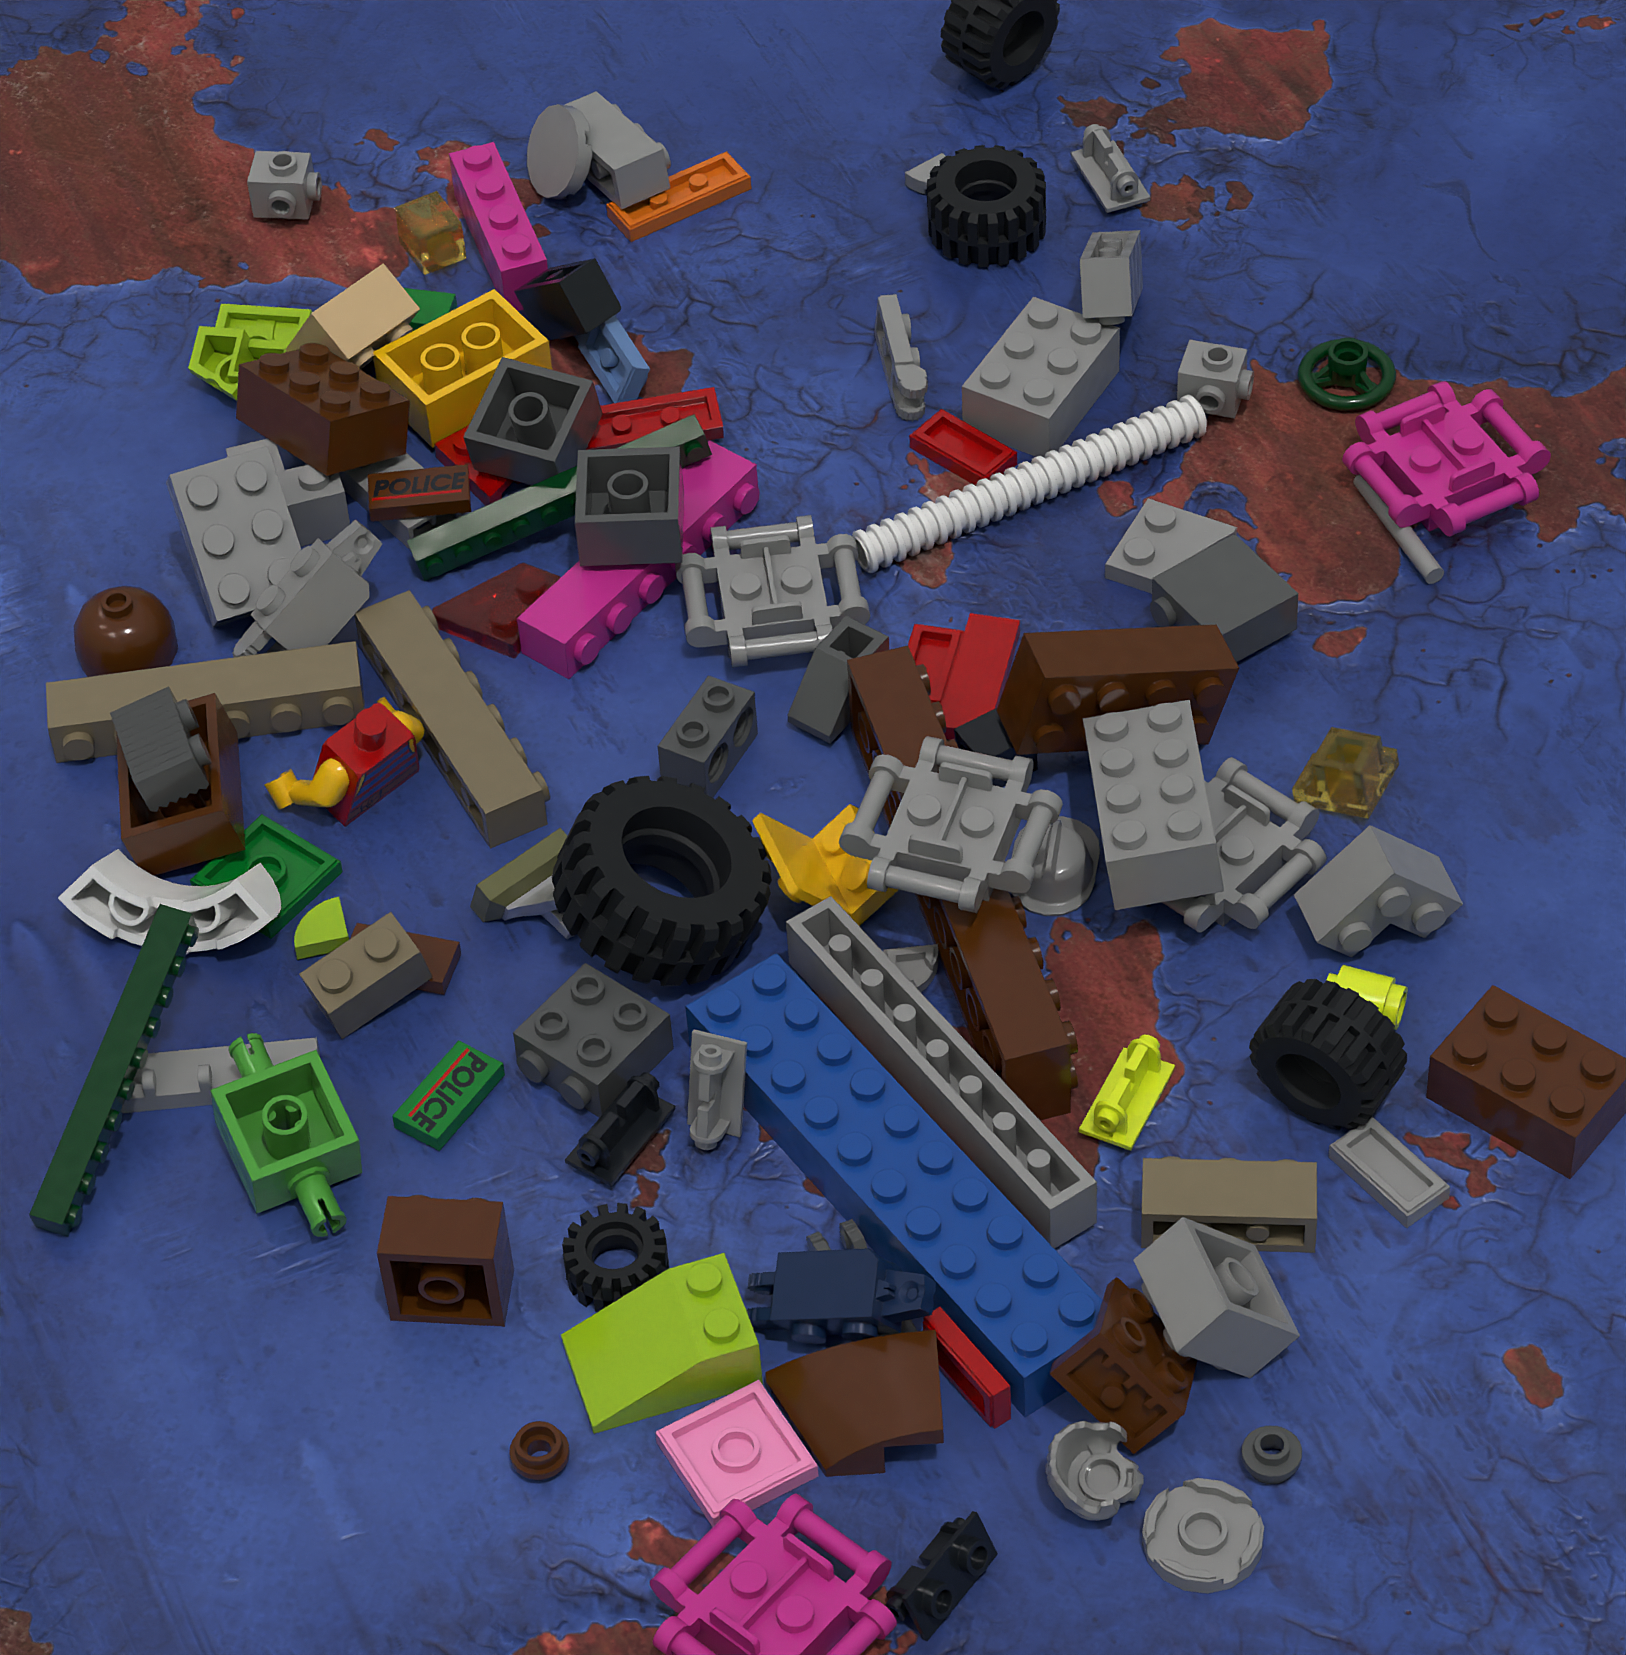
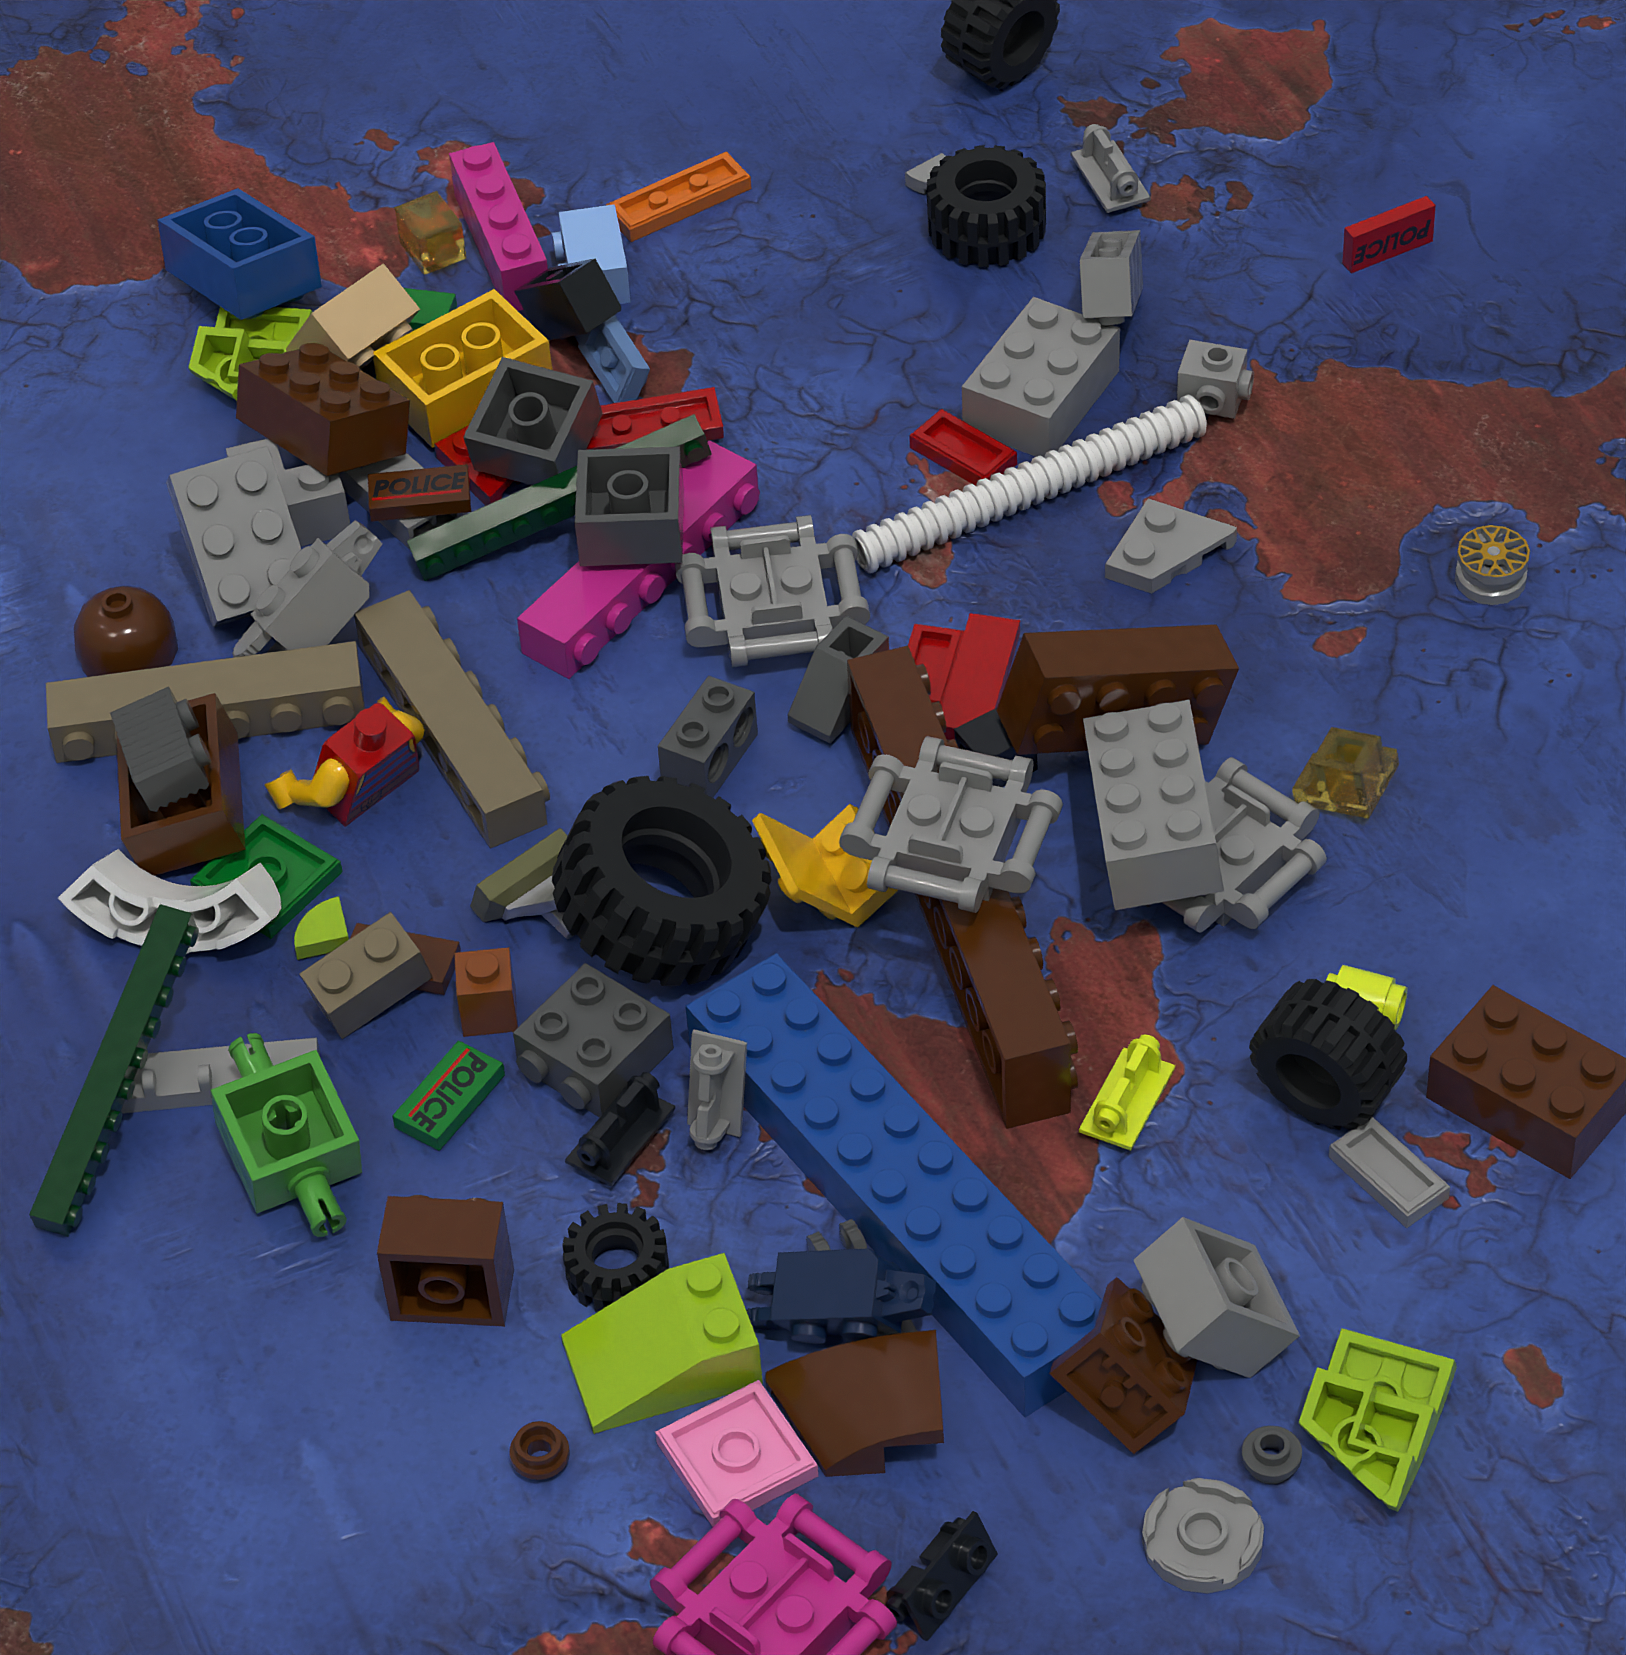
(240, 254): none -> blue brick
(283, 185): light grey brick -> none
(486, 992): none -> dark orange brick
(491, 609): clear red wing -> none
(558, 152): light grey tile -> none
(596, 235): none -> light blue brick
(624, 158): light grey brick -> none
(900, 362): light grey hinge -> none
(916, 963): light grey tile -> none
(942, 1072): light grey brick -> none
(970, 1370): red tile -> none
(1062, 868): light grey piece -> none
(1090, 1471): light grey hair -> none
(1228, 589): dark grey brick -> none
(1250, 1200): dark tan brick -> none
(1347, 369): dark green piece -> none
(1373, 885): light grey brick -> none
(1378, 1410): none -> lime slope
(1388, 234): none -> red tile
(1405, 537): light grey bar -> none
(1443, 462): dark pink brick -> none
(1489, 568): none -> light grey wheel

